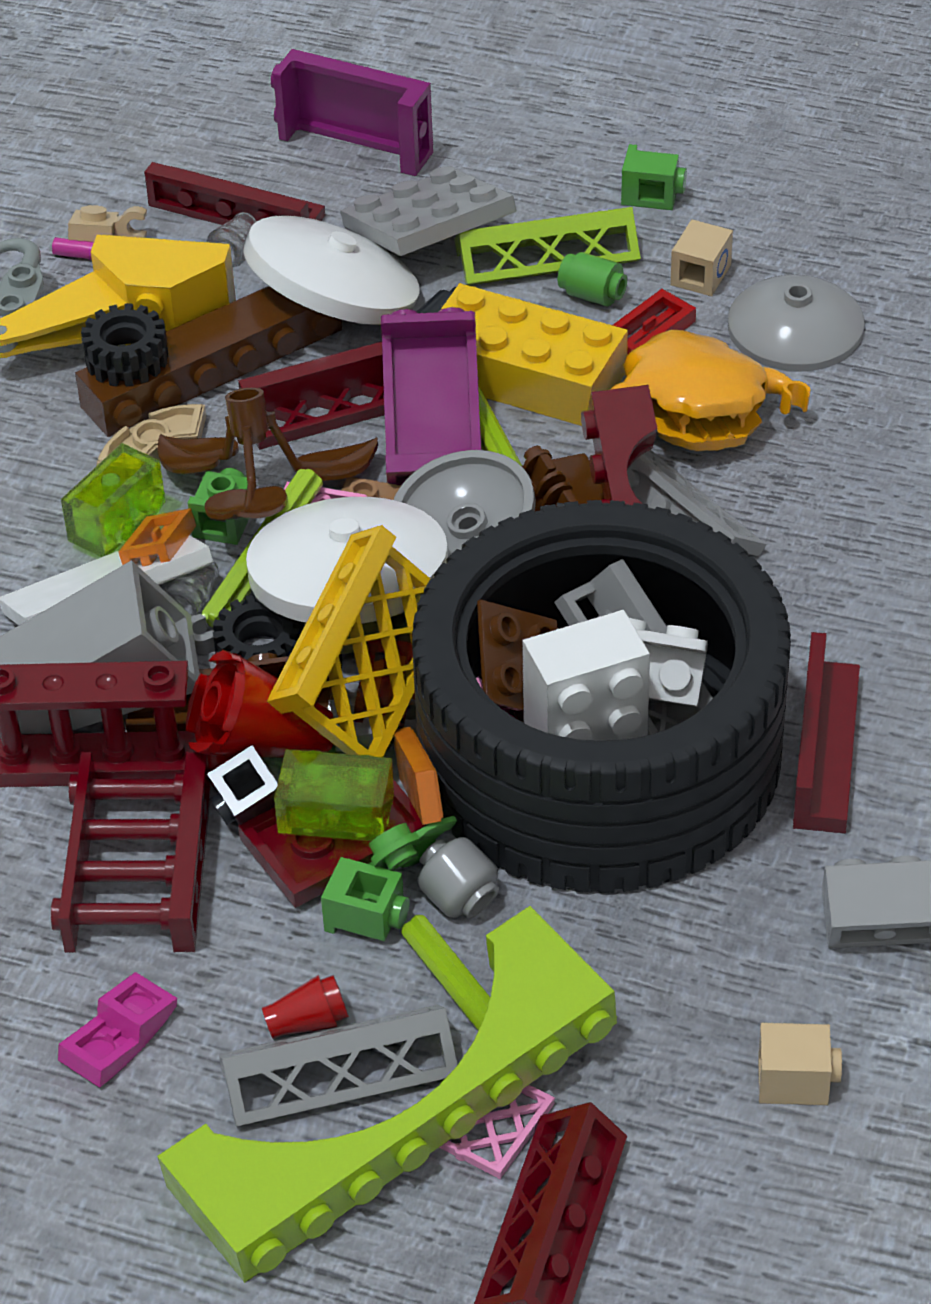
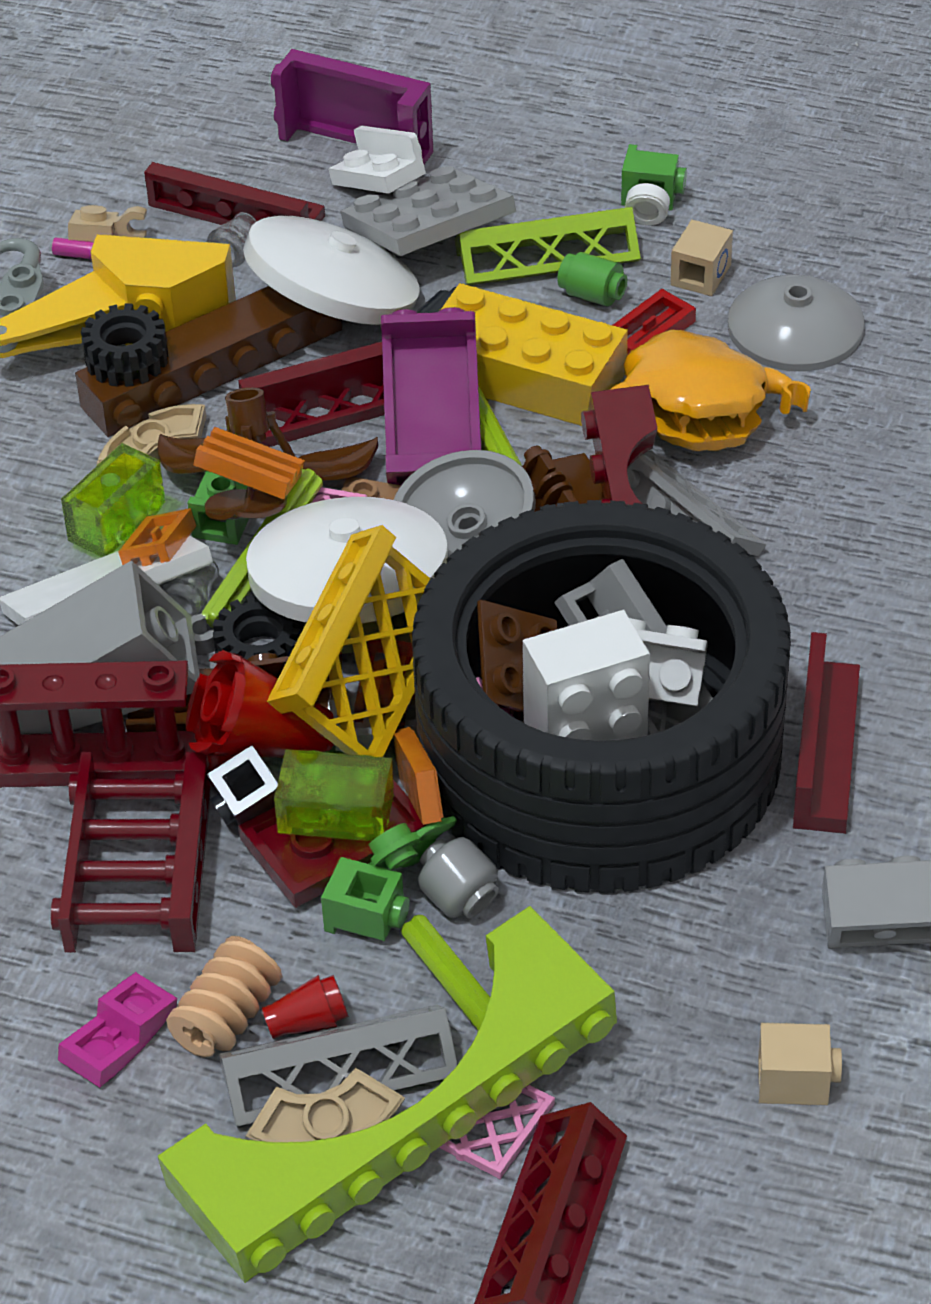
(223, 997): none -> light nougat piece
(249, 463): none -> orange tile
(330, 1114): none -> tan tile
(382, 162): none -> white bracket
(649, 203): none -> white tile

